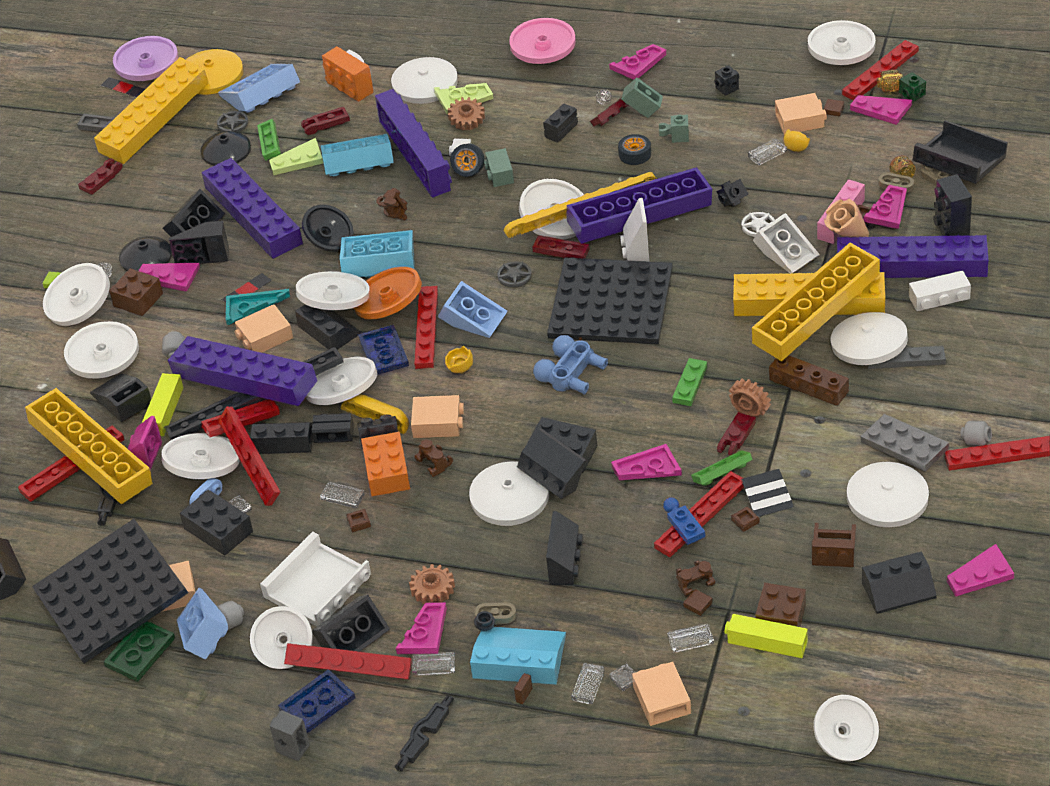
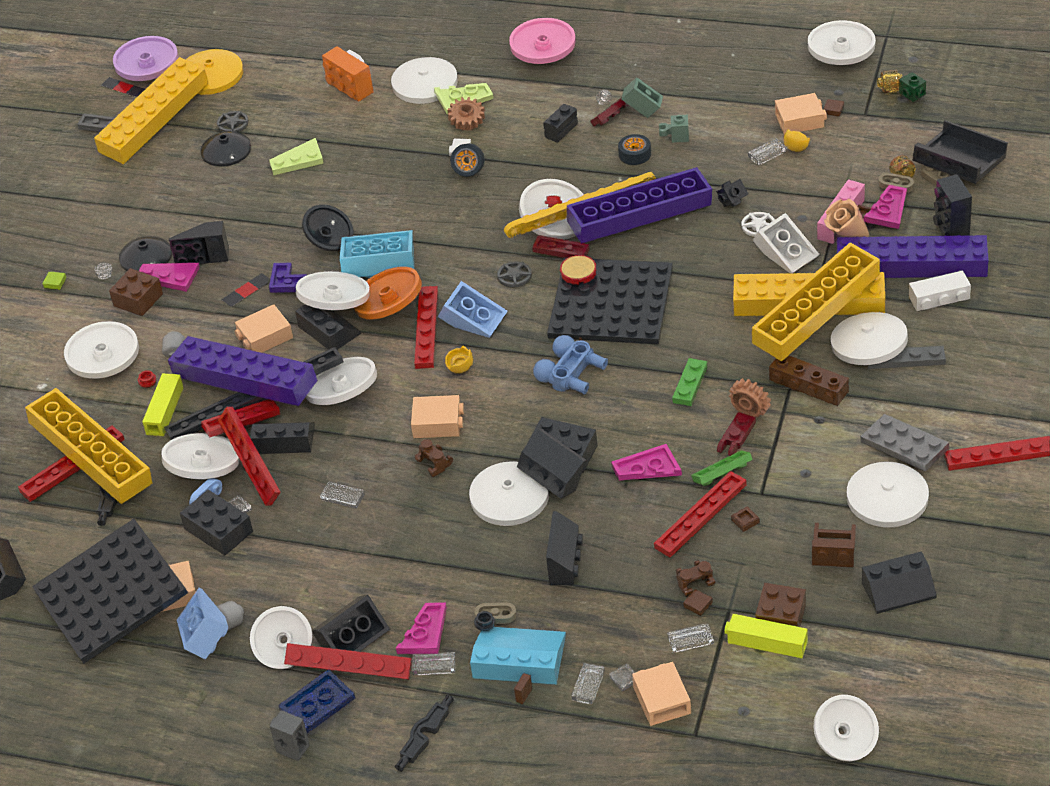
(76, 294): white dish -> none
(100, 176): dark red hinge -> none
(123, 396): black slope -> none
(139, 650): dark green plate -> none
(146, 441): dark pink slope -> none
(147, 378): none -> red plate
(193, 212): black slope -> none
(243, 305): teal wing -> none
(252, 208): dark purple brick -> none
(260, 87): light blue slope -> none
(269, 139): bright green plate -> none
(282, 280): none -> dark purple plate
(314, 580): white panel -> none
(325, 120): dark red hinge -> none
(332, 428): black brick -> none
(357, 154): medium azure slope -> none
(358, 520): reddish brown tile -> none
(370, 428): black brick -> none
(371, 408): yellow brick -> none
(384, 349): clear blue plate -> none
(385, 464): orange brick -> none
(393, 205): reddish brown piece -> none
(413, 143): dark purple brick -> none
(432, 584): nougat gear -> none
(498, 167): sand green brick -> none
(553, 200): none -> red plate
(578, 269): none -> pearl gold tile
(635, 235): white slope -> none
(640, 63): dark pink wing -> none
(683, 521): blue plate -> none
(726, 80): black brick -> none
(767, 492): black sticker -> none
(881, 108): dark pink wing -> none
(891, 61): red plate -> none
(976, 433): light grey head -> none
(982, 571): dark pink wing -> none

